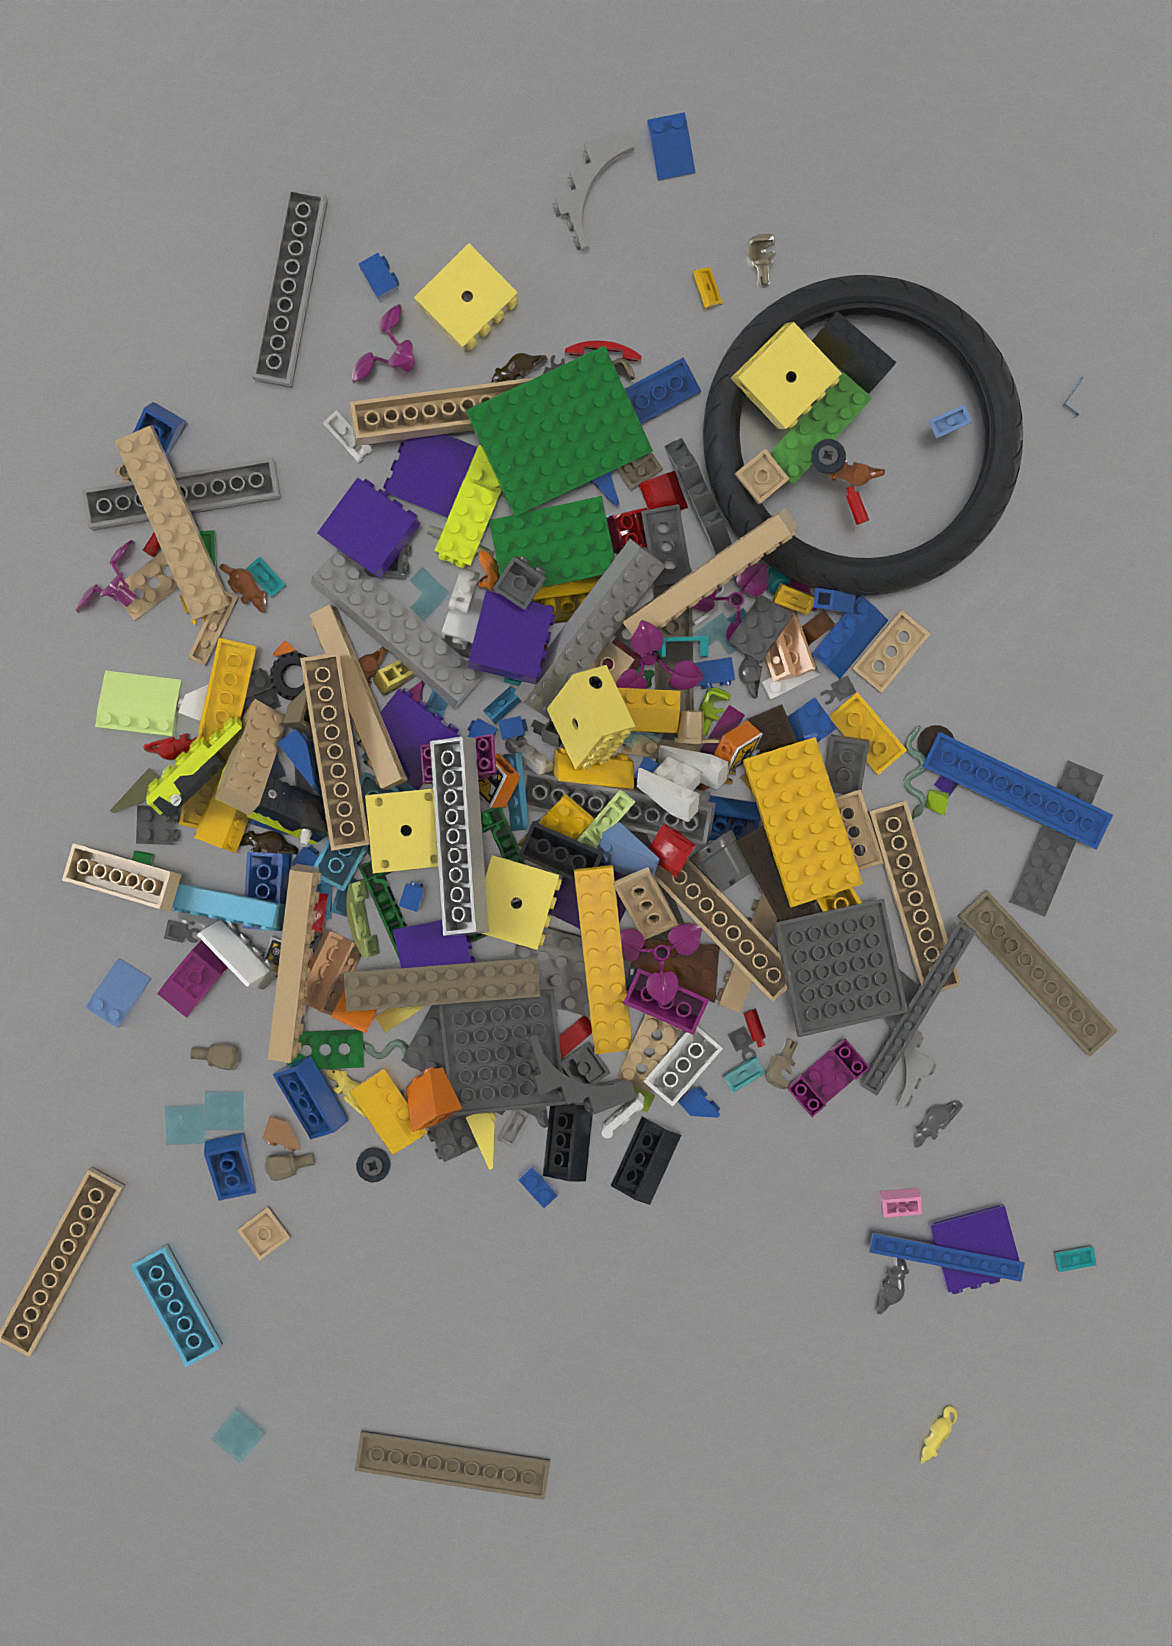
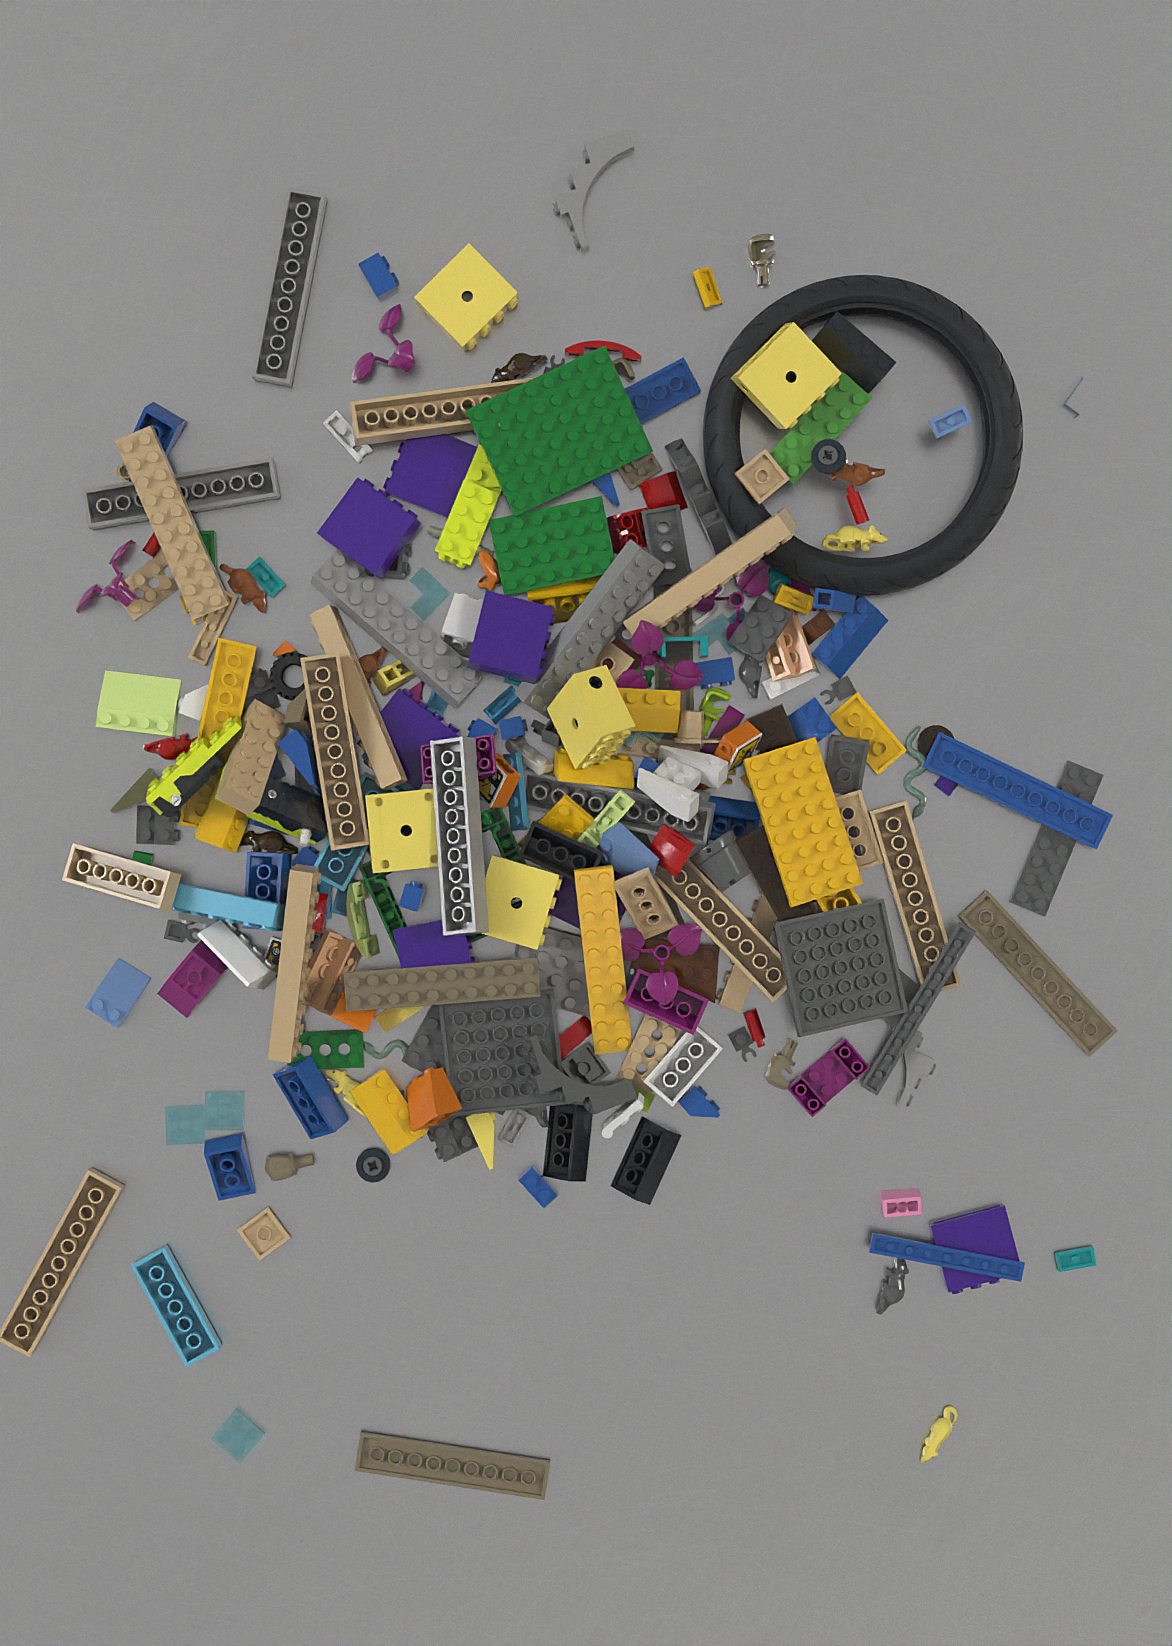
(218, 1055): dark tan piece -> none
(281, 1132): medium nougat slope -> none
(464, 590): white plate -> none
(520, 581): dark grey plate -> none
(671, 146): blue slope -> none
(744, 1074): teal plate -> none
(851, 537): none -> light yellow animal
(877, 651): tan plate -> none
(936, 1118): dark grey animal -> none
(937, 801): lime slope -> none

